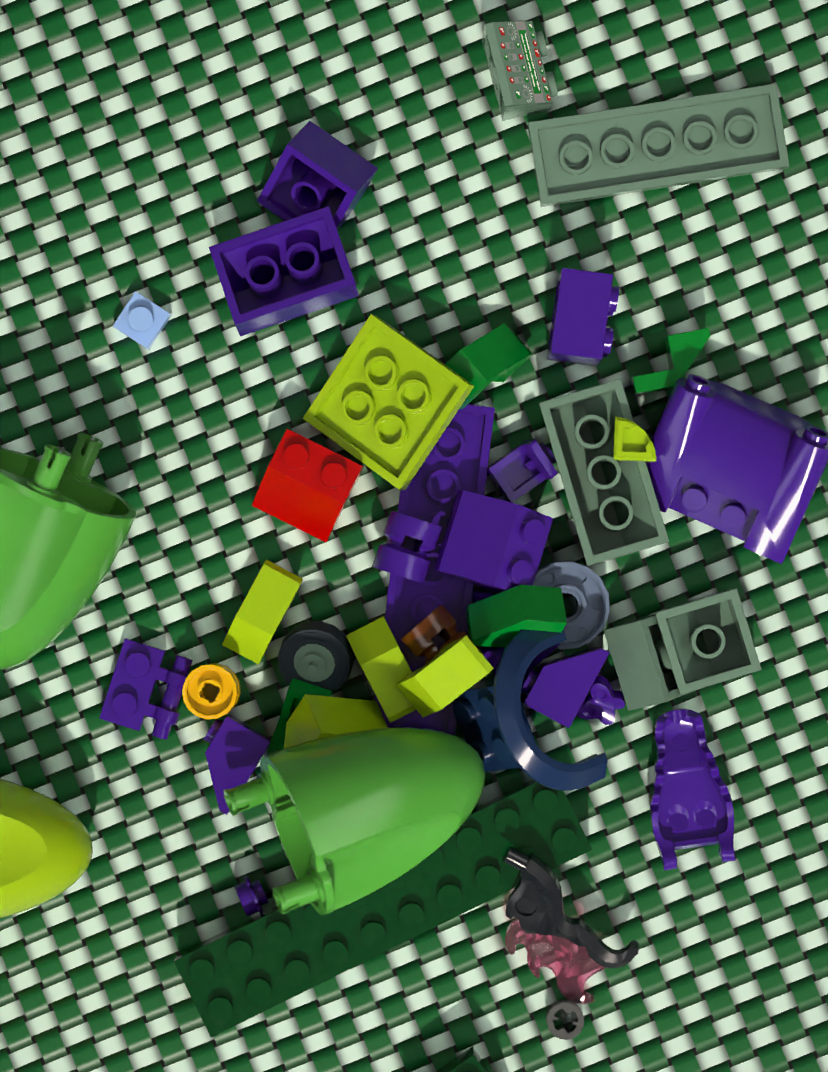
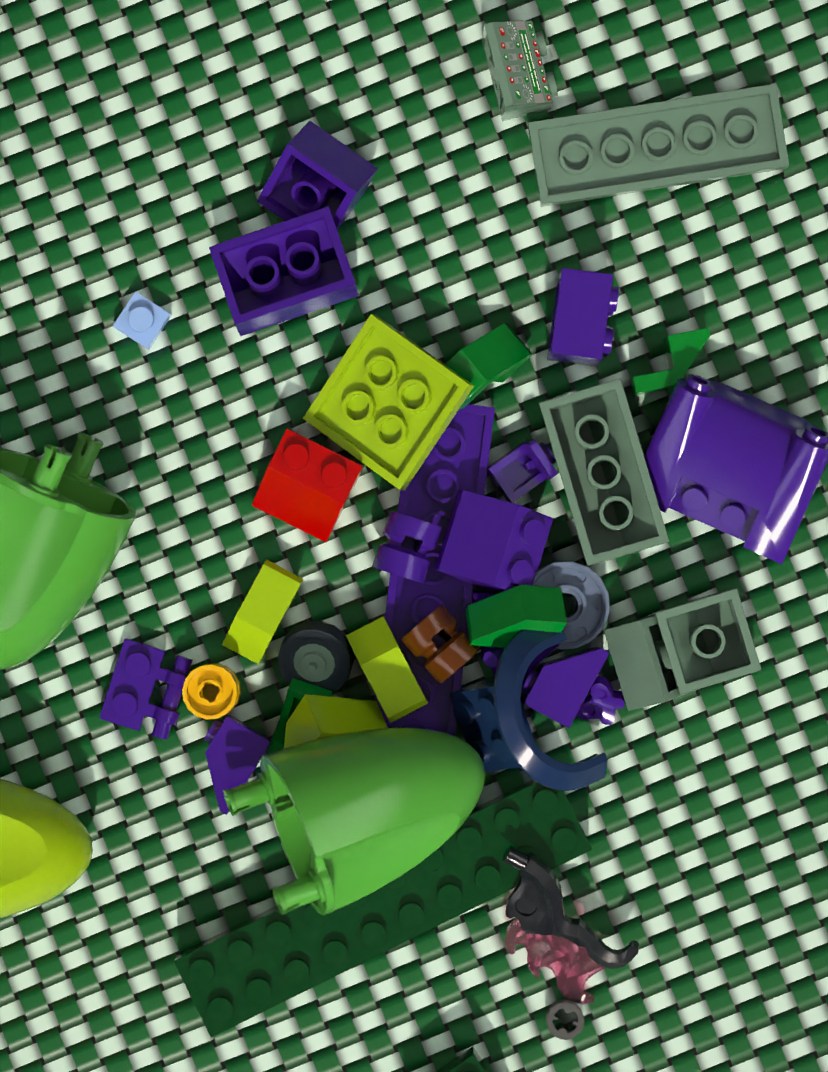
(251, 896): dark purple plate -> none
(445, 676): lime slope -> none
(632, 442): lime tile -> none
(689, 796): dark purple animal -> none

